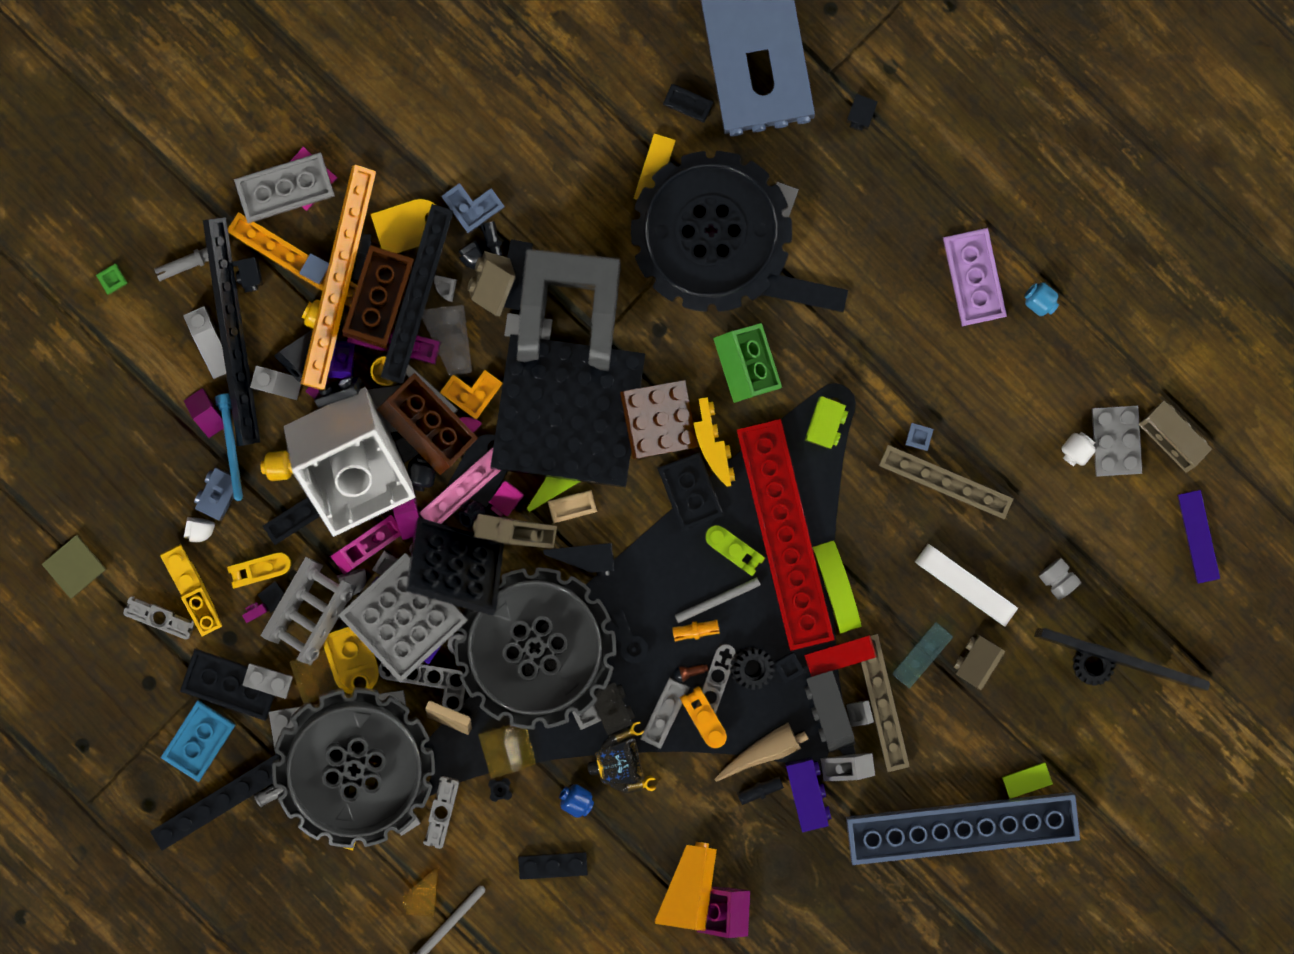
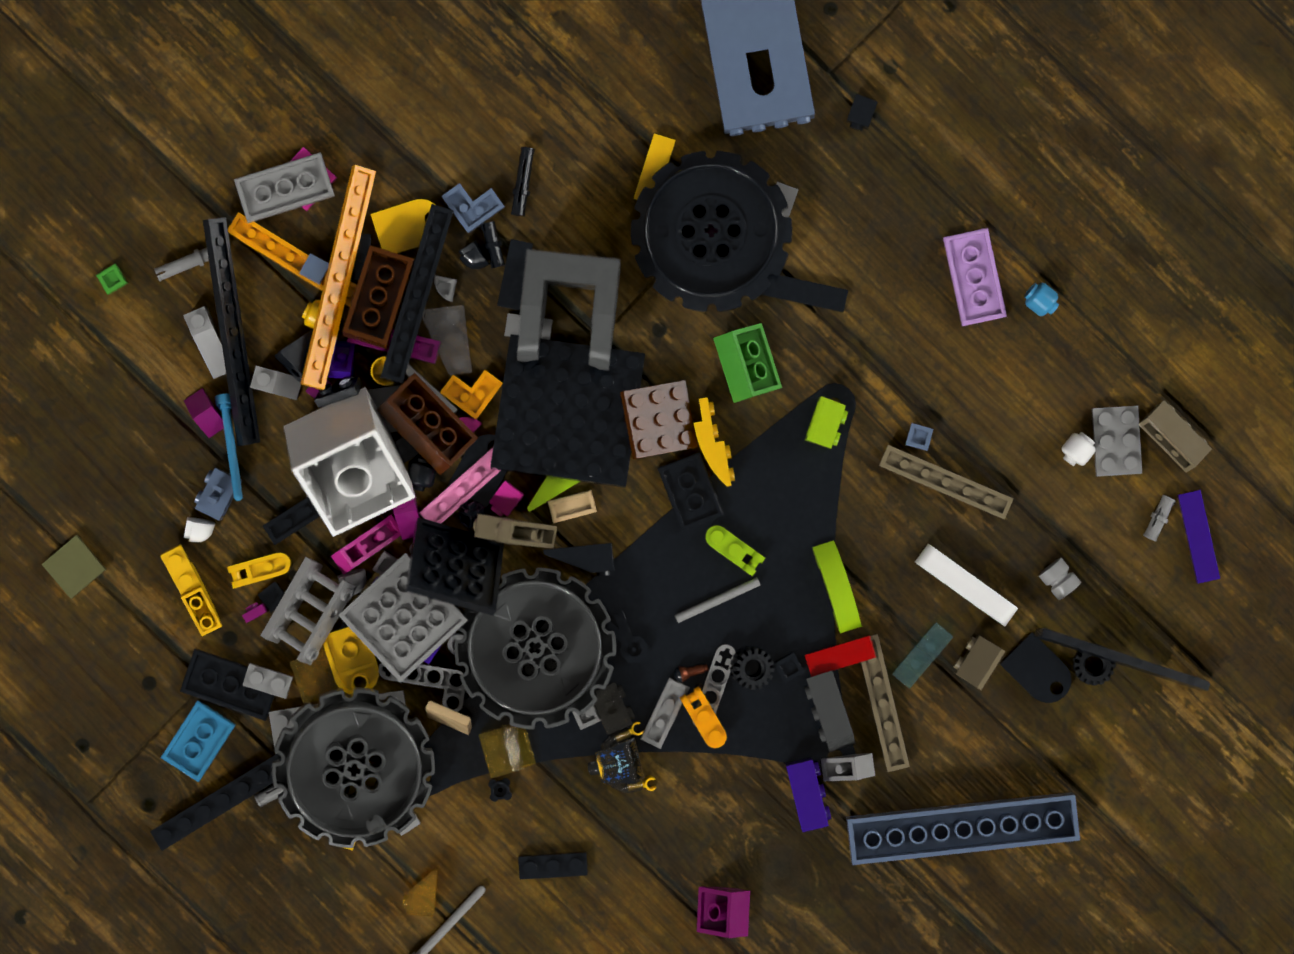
(145, 612): light grey piece -> none
(248, 274): black brick -> none
(277, 466): yellow head -> none
(376, 824): none -> dark grey hinge
(438, 826): light grey piece -> none
(492, 282): dark tan slope -> none
(519, 204): none -> black pin
(576, 801): blue head -> none
(688, 103): black plate -> none
(690, 889): light orange slope -> none
(695, 630): light orange pin -> none
(760, 790): black pin -> none
(771, 747): tan piece -> none
(785, 534): red plate -> none
(859, 713): light grey plate -> none
(1027, 780): lime tile -> none
(1037, 668): none -> black tile
(1159, 518): none -> light grey pin

